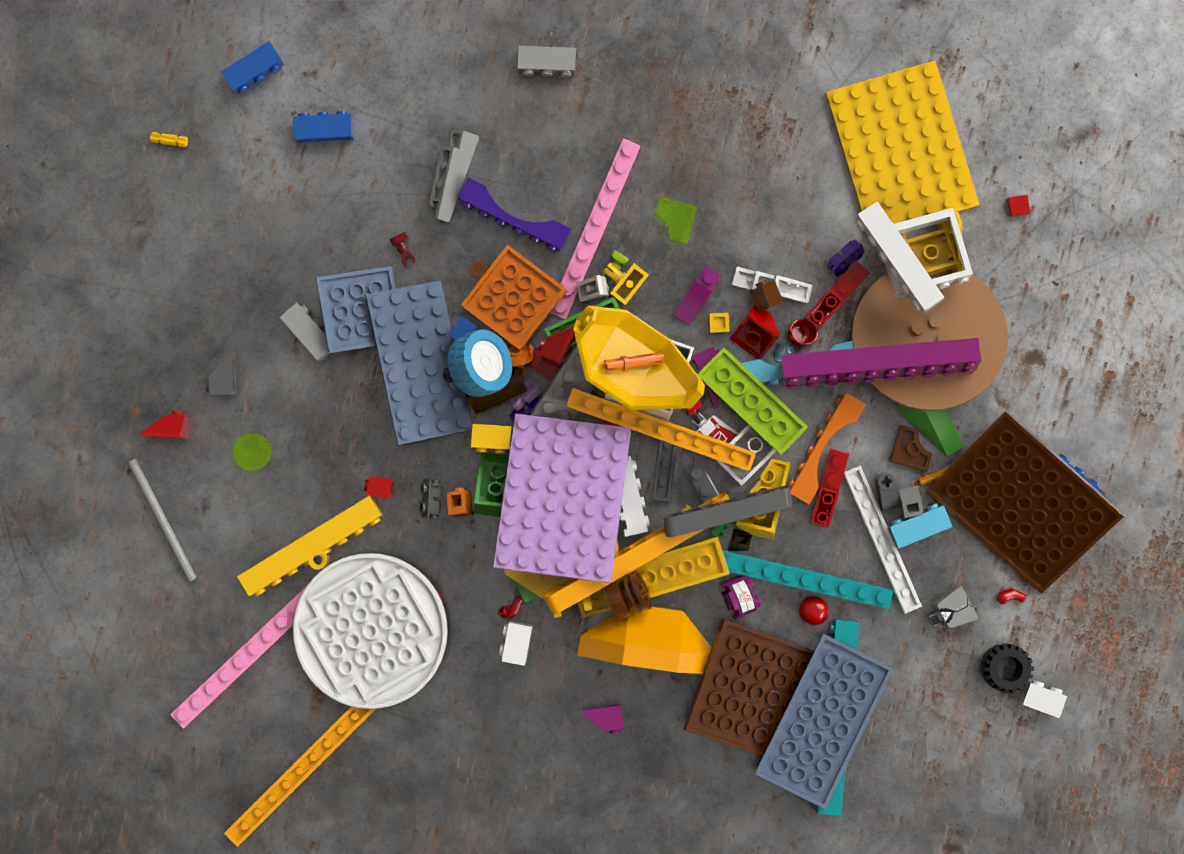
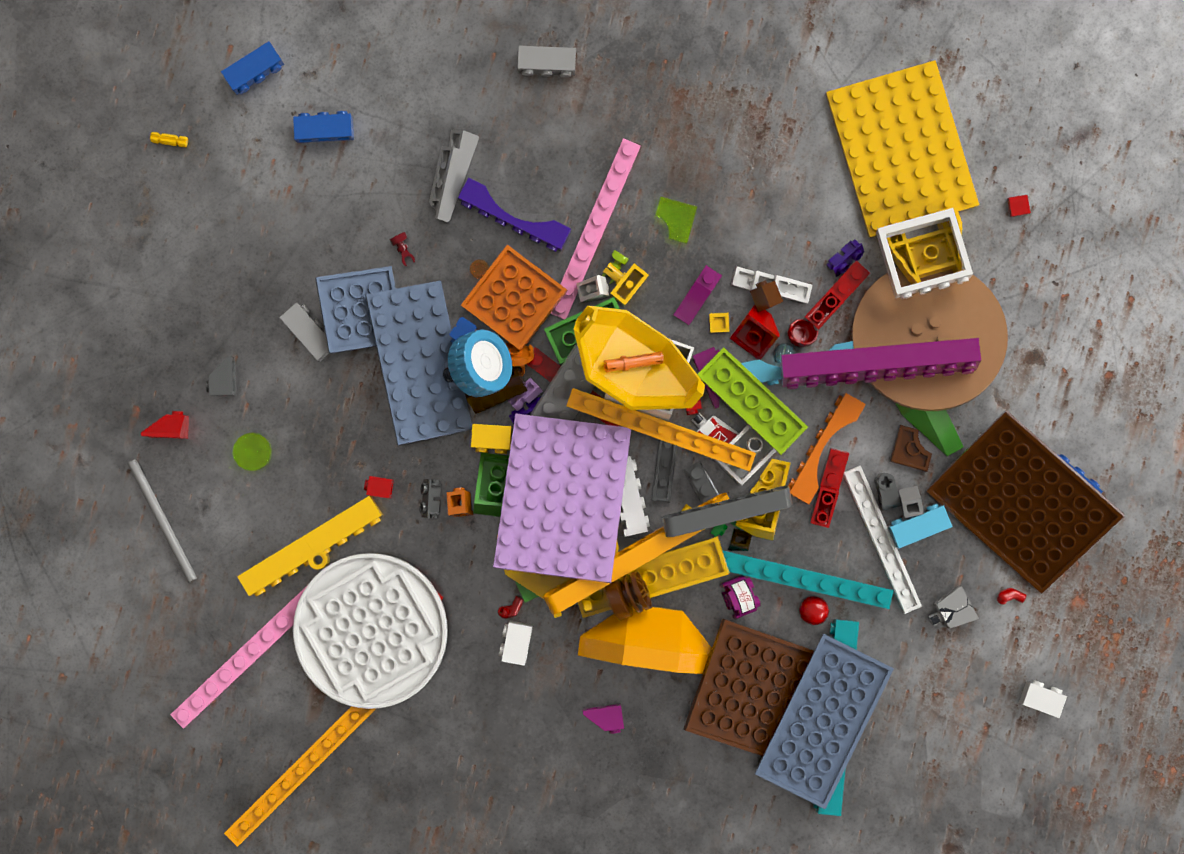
(556, 345): red slope -> none
(899, 257): white brick -> none
(930, 477): light orange piece -> none
(1022, 673): black tyre -> none

